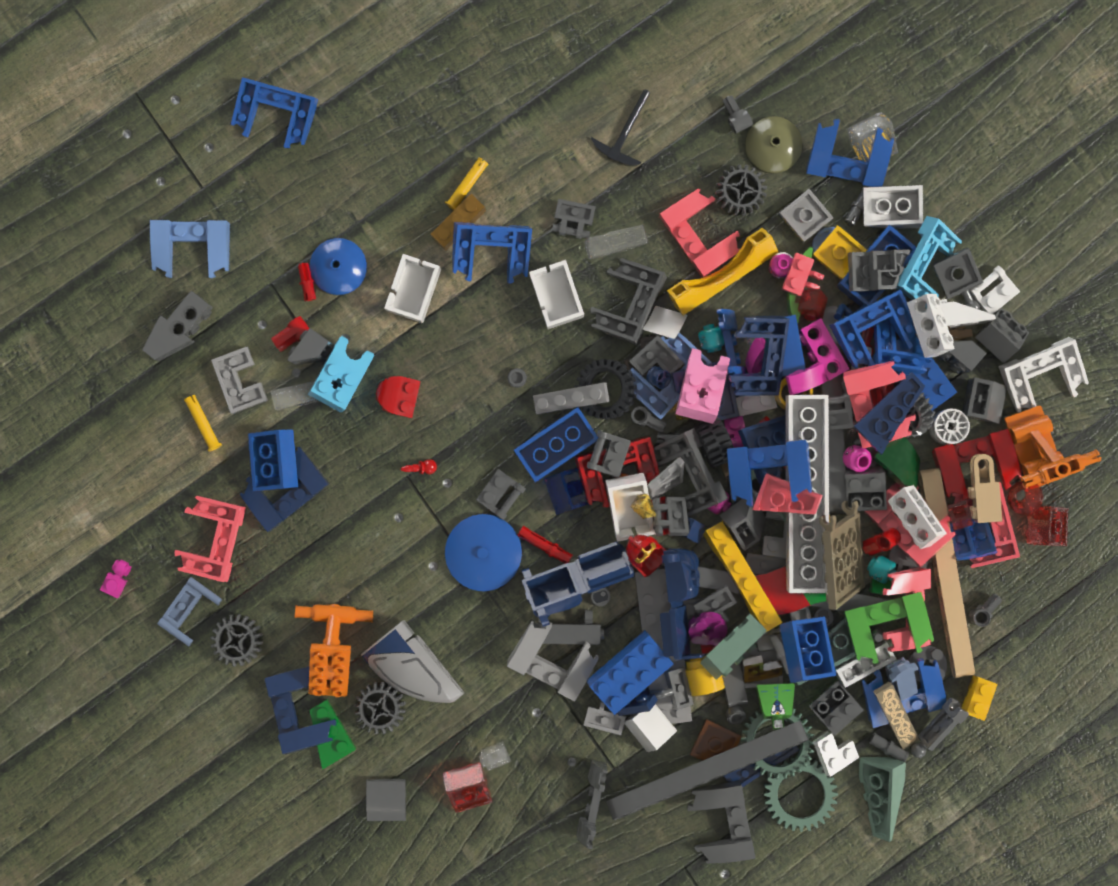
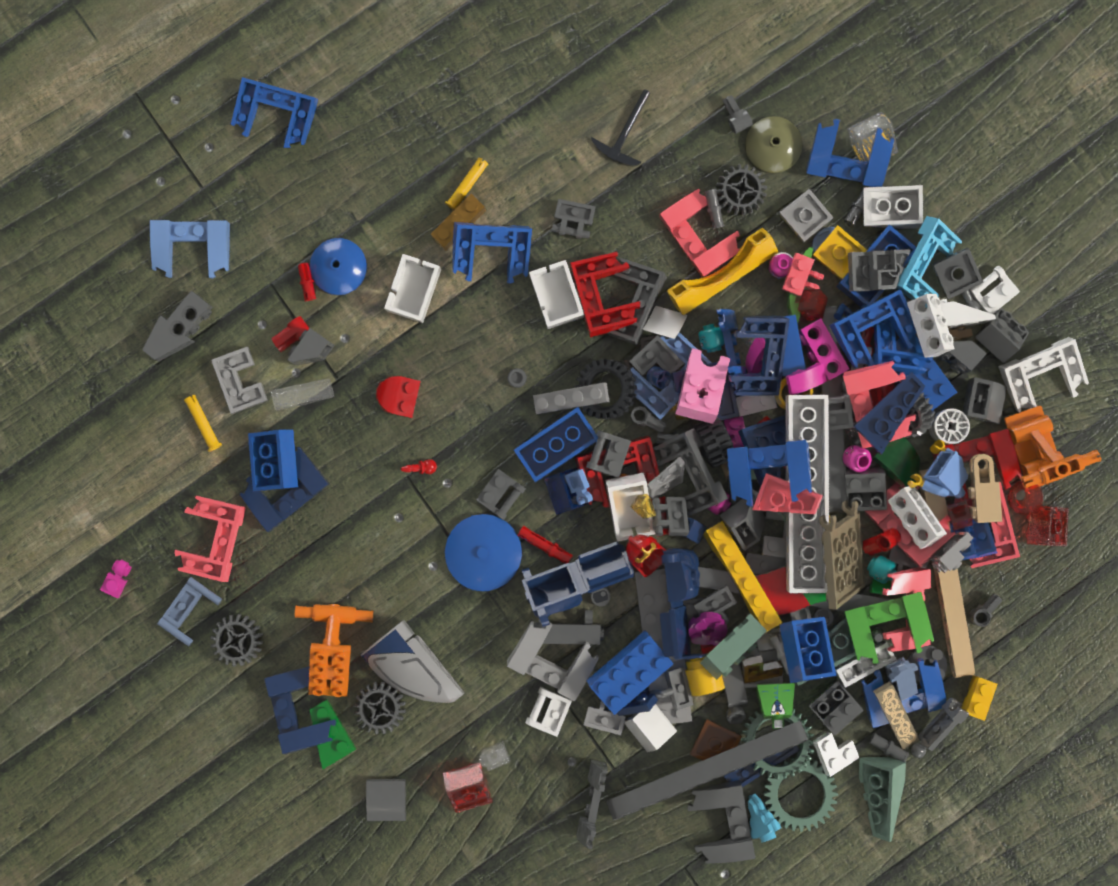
(342, 370): medium azure brick -> none
(554, 715): none -> white plate
(578, 483): none -> medium blue plate
(596, 318): none -> red wedge
(615, 241): clear slope -> none
(714, 208): none -> dark grey pin
(761, 821): none -> medium azure rock
(945, 475): none -> medium blue torso
(949, 557): none -> light grey plate

